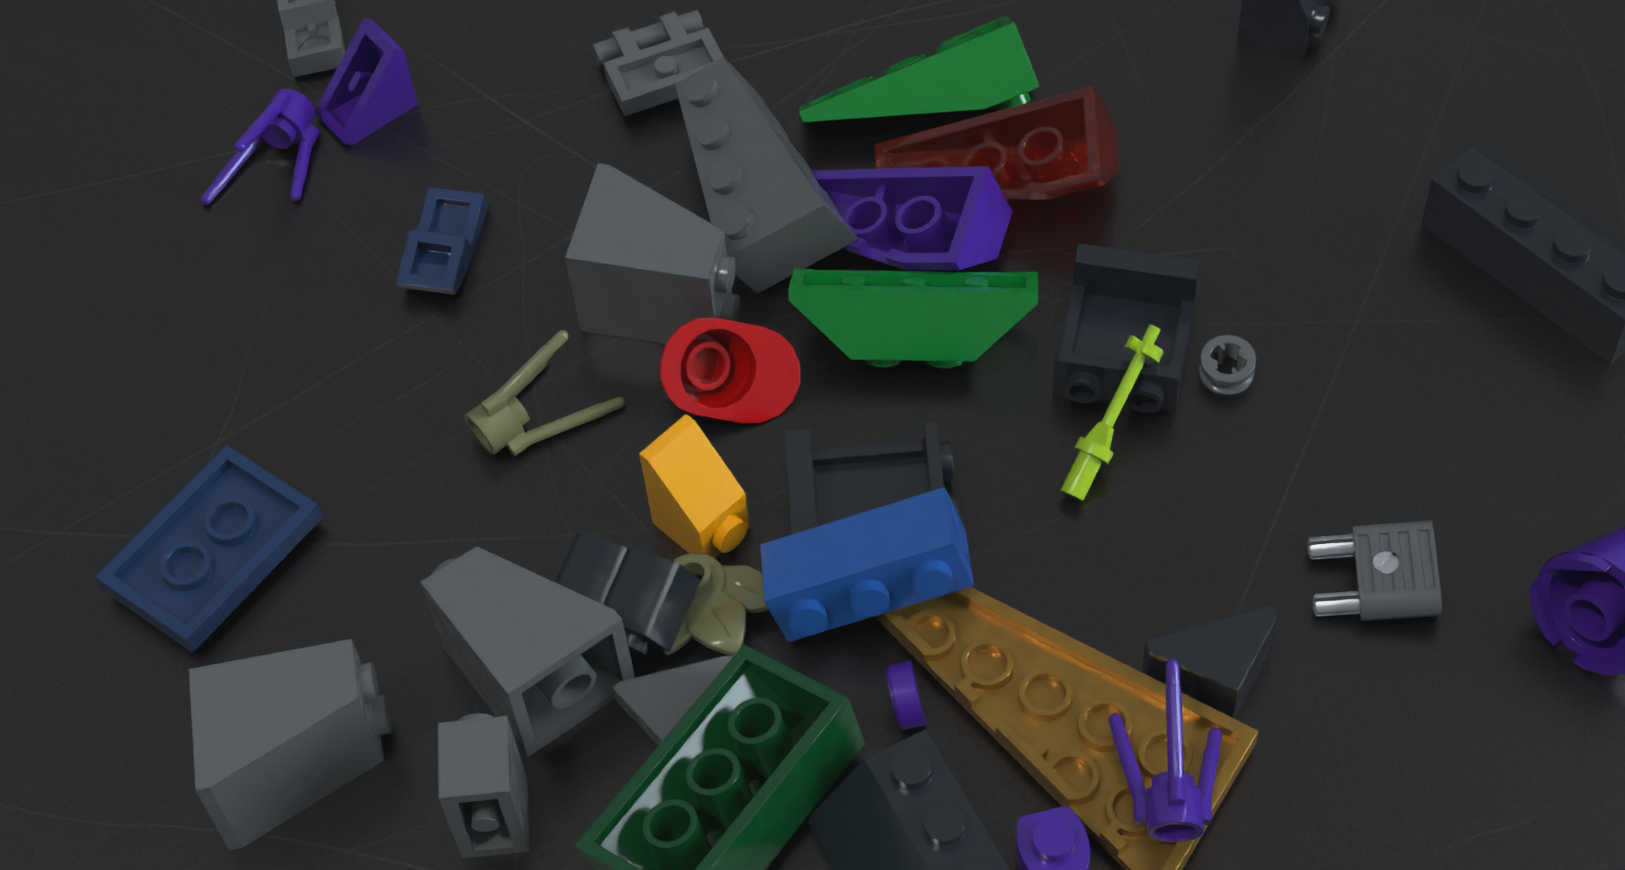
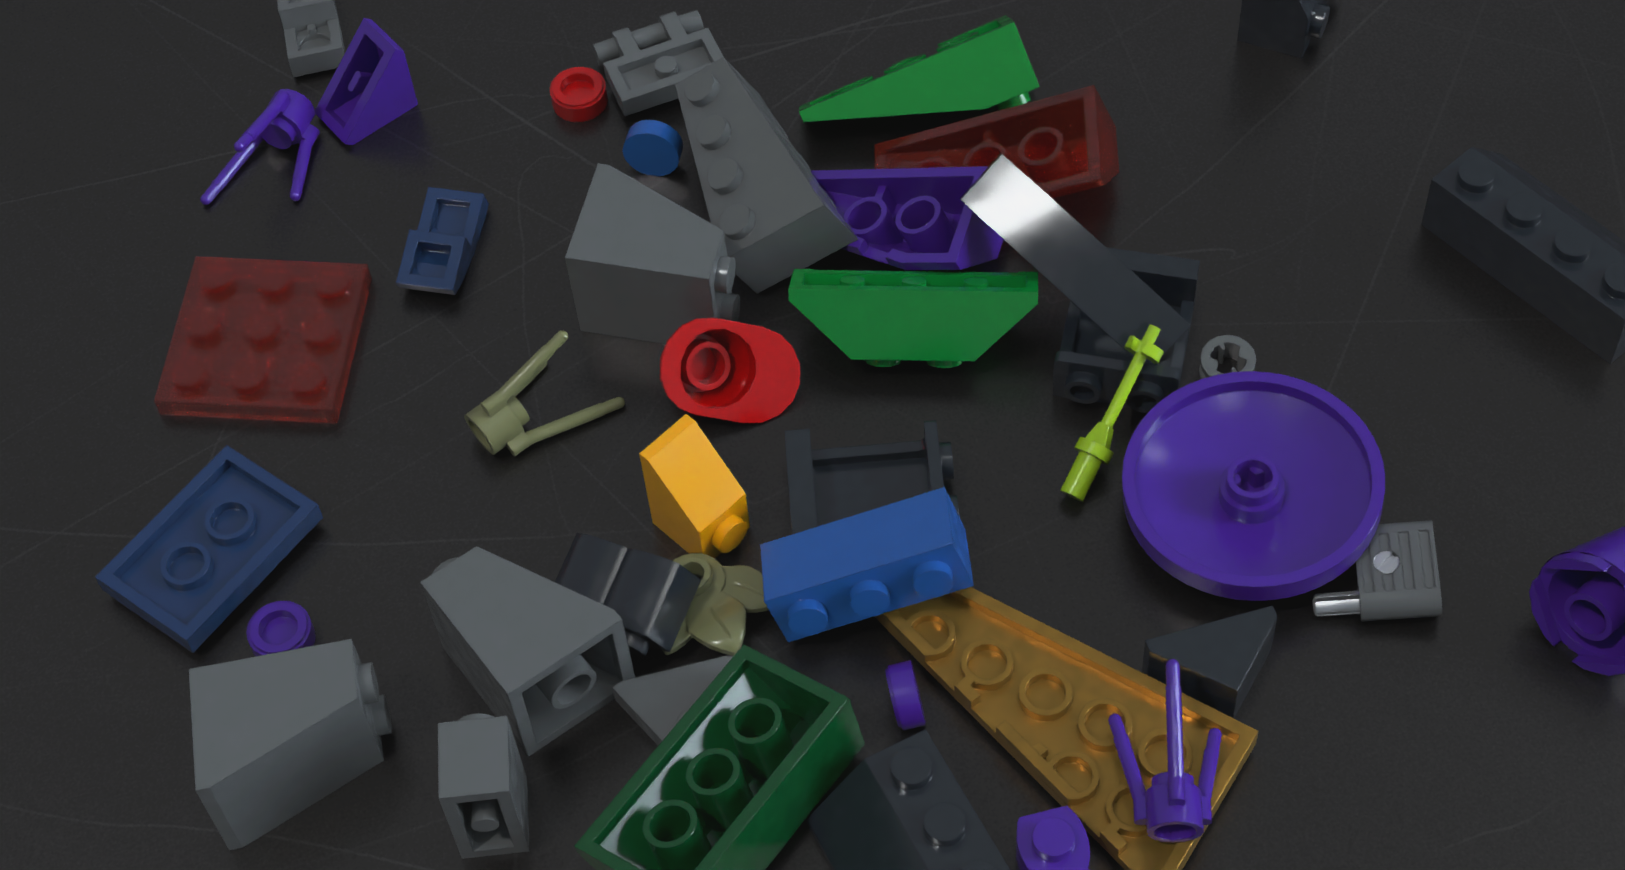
(264, 340): none -> clear red plate
(280, 628): none -> dark purple tile
(578, 94): none -> red tile
(653, 147): none -> blue tile
(1070, 256): none -> black slope
(1253, 485): none -> dark purple dish

